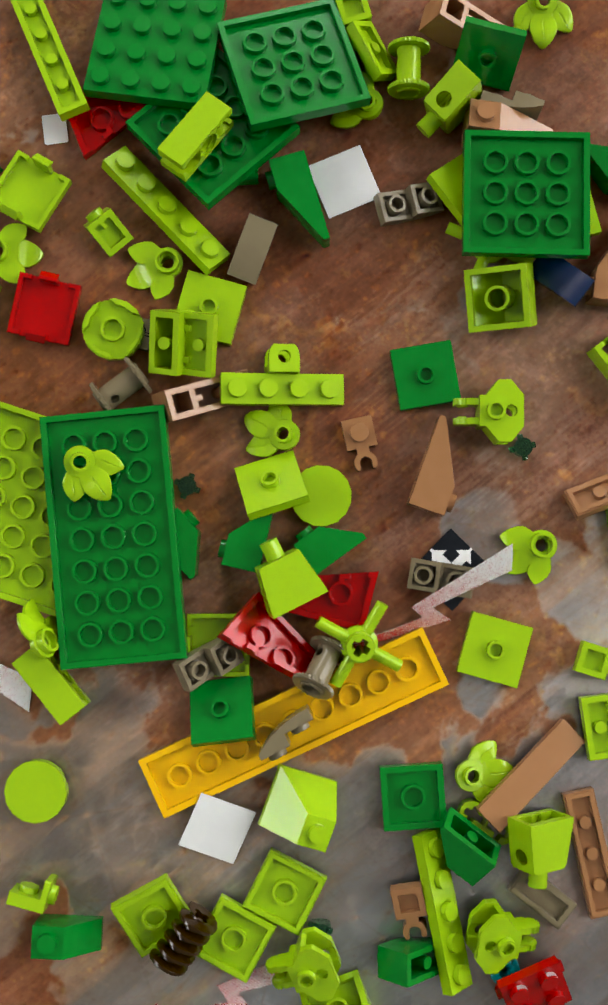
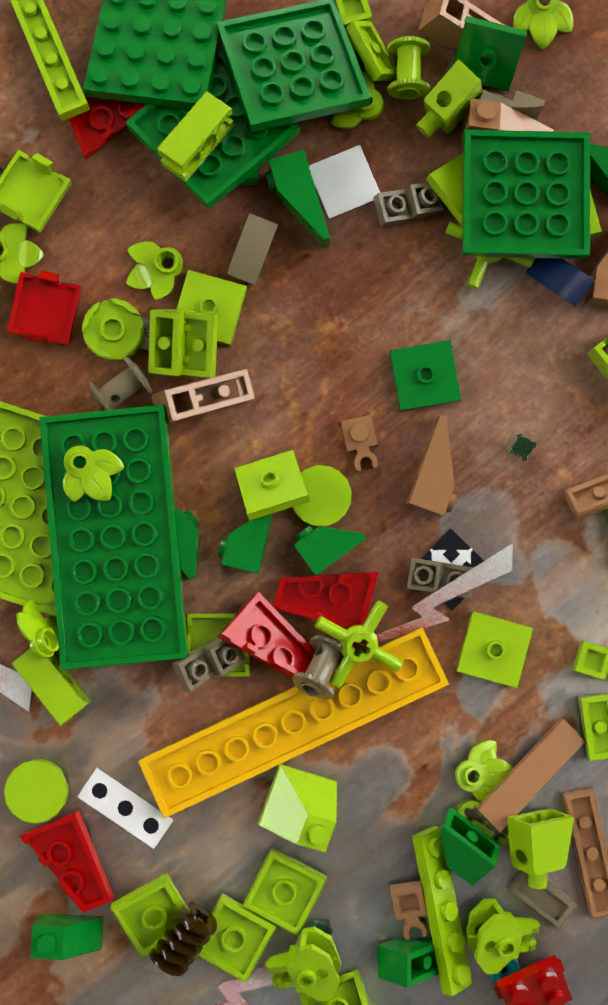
(31, 898): lime bracket -> none
(54, 129): white sticker -> none
(71, 856): none -> red wing
(107, 230): lime bracket -> none
(125, 808): none -> white sticker
(165, 210): lime plate -> none
(187, 485): clear green piece -> none
(217, 828): white sticker -> none
(222, 711): green plate -> none
(267, 428): lime plate -> none
(278, 740): dark tan slope -> none
(281, 383): lime plate -> none
(286, 579): lime torso -> none
(412, 796): green plate -> none
(491, 412): lime hinge -> none
(500, 297): lime slope -> none
(526, 555): lime plate -> none

